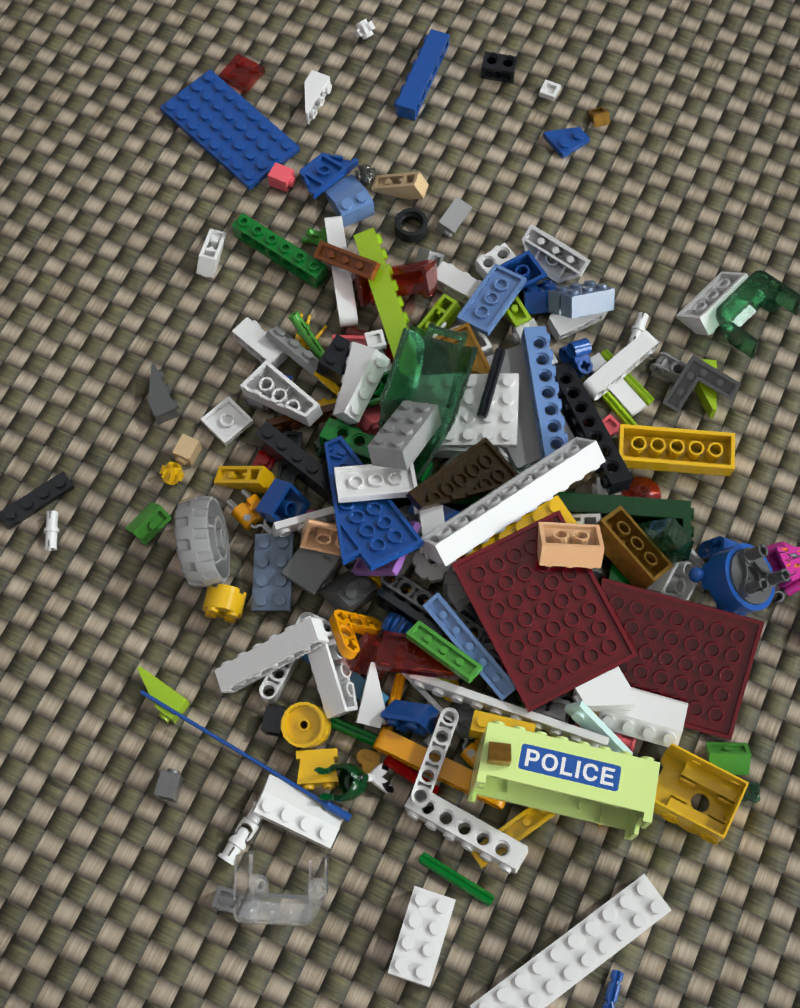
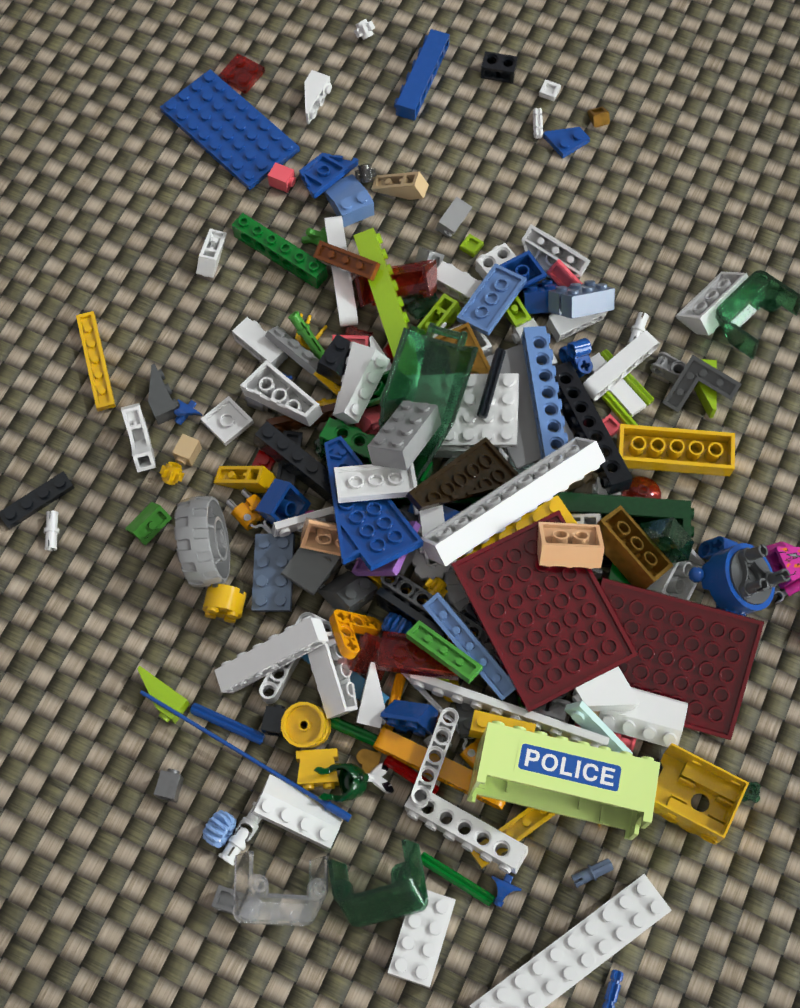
(95, 361): none -> yellow plate
(139, 437): none -> white arch
(185, 411): none -> blue piece
(219, 828): none -> light blue gear
(227, 723): none -> blue axle
(375, 339): white plate -> none
(399, 899): none -> clear green windscreen
(411, 213): black tyre -> none
(416, 309): none -> clear green piece
(436, 585): none -> yellow gear
(471, 245): none -> lime tile
(499, 754): pearl gold slope -> none
(504, 887): none -> blue piece
(537, 123): none -> white axle
(561, 274): none -> coral tile
(592, 872): none -> sand blue axle
(730, 756): bright green panel -> none

